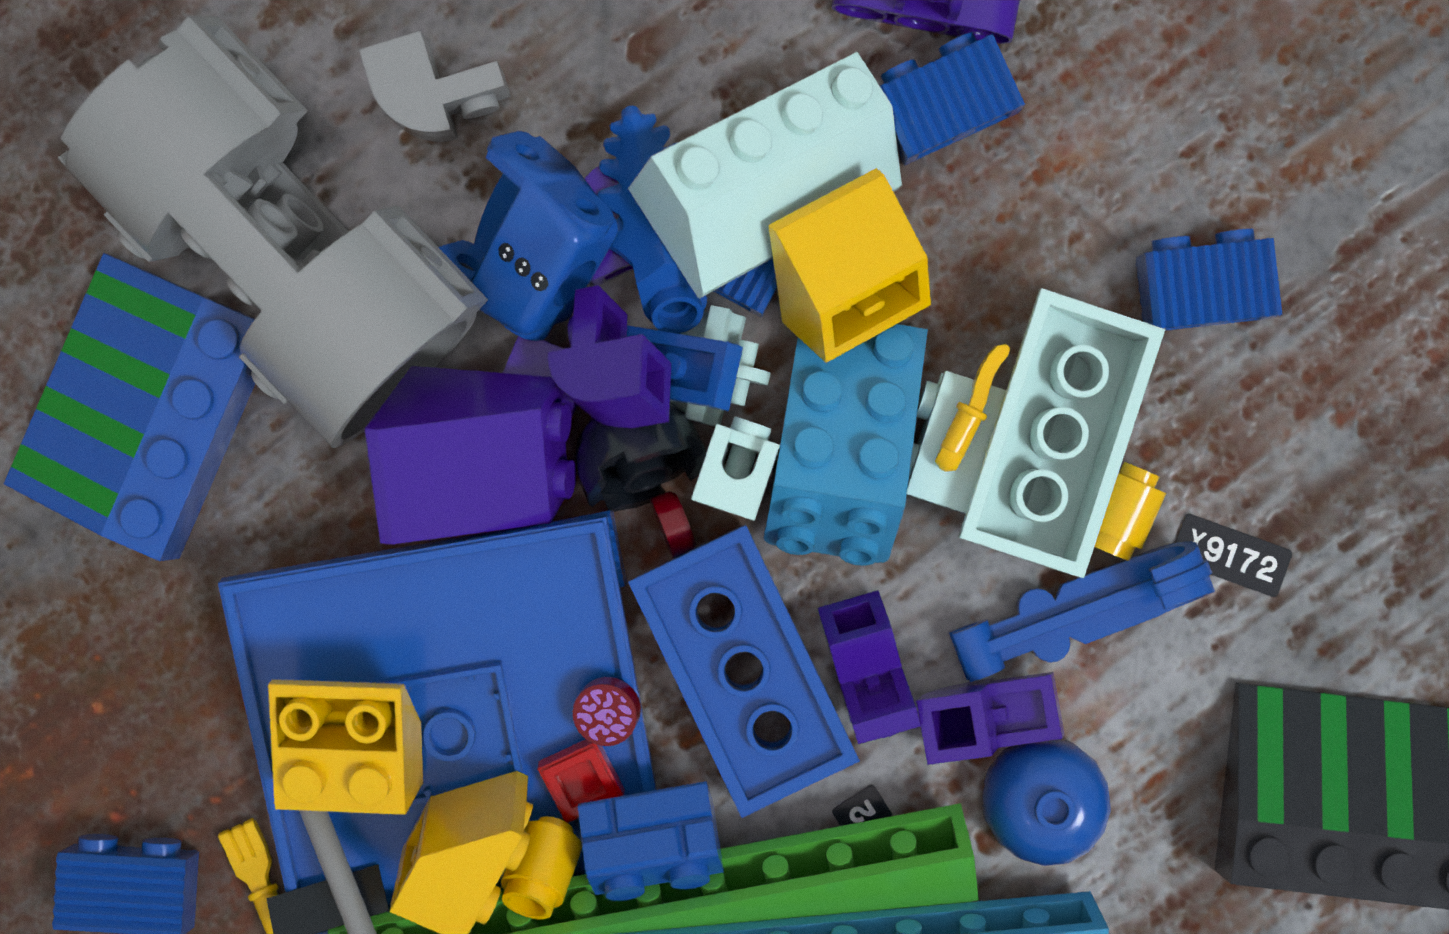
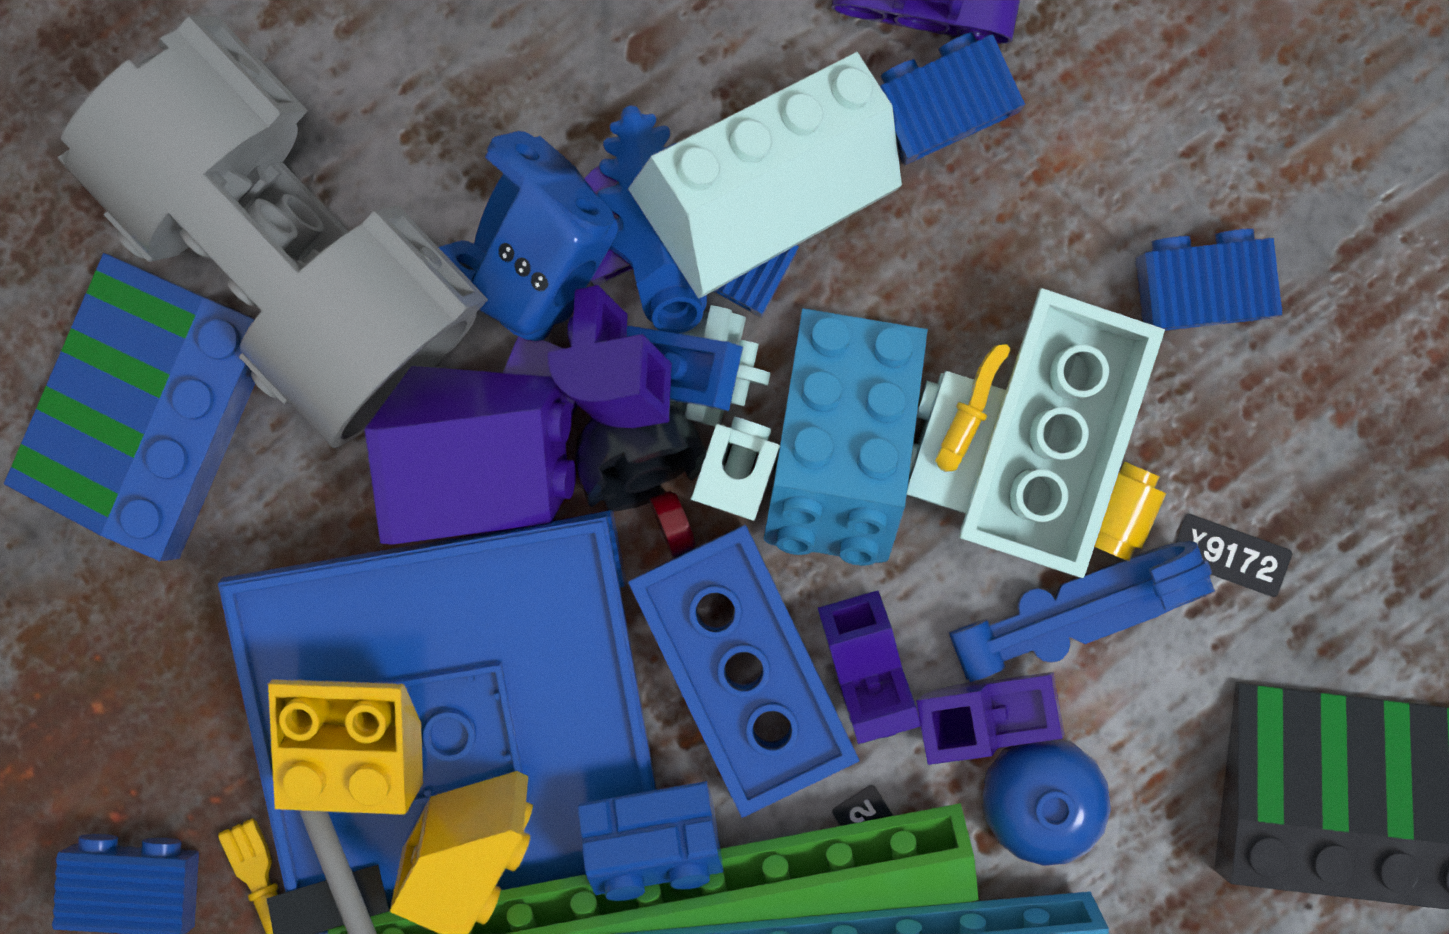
(415, 96): light grey brick -> none
(545, 870): yellow brick -> none
(579, 776): red tile -> none
(606, 711): dark red tile -> none
(848, 266): yellow slope -> none

